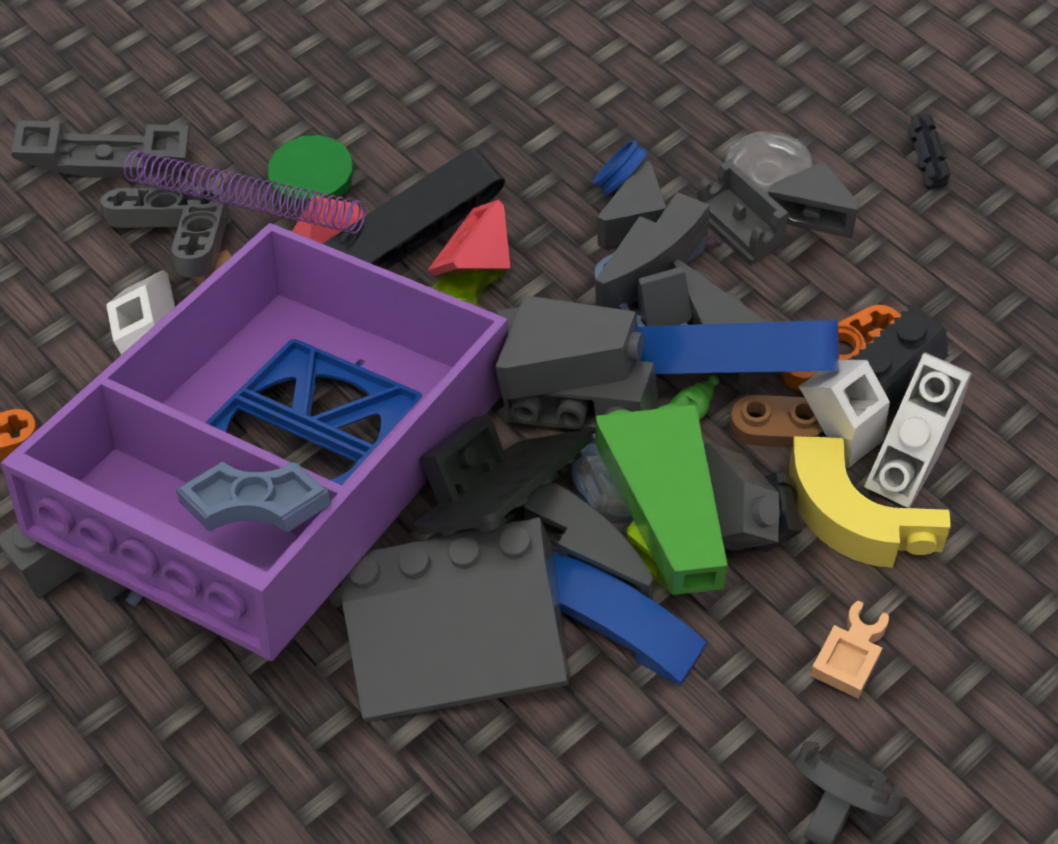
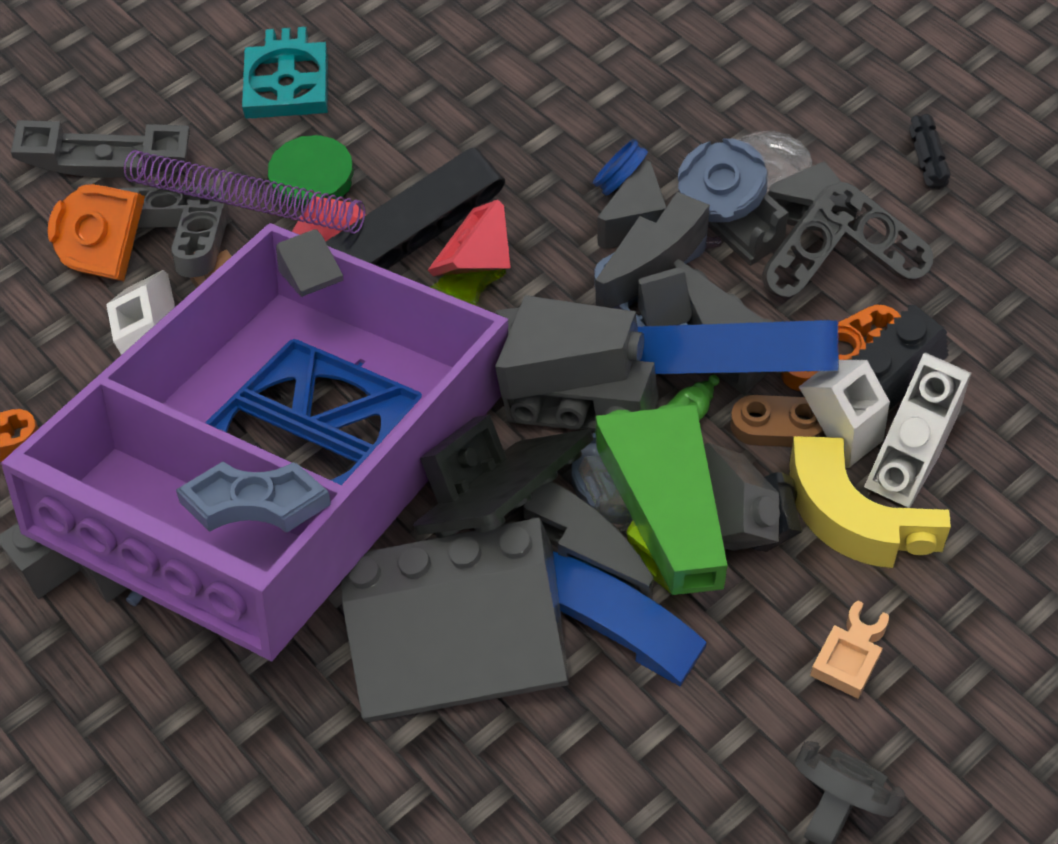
(96, 230): none -> orange tile
(285, 53): none -> teal piece
(307, 263): none -> dark grey slope
(726, 177): none -> sand blue tile
(833, 228): none -> dark grey beam

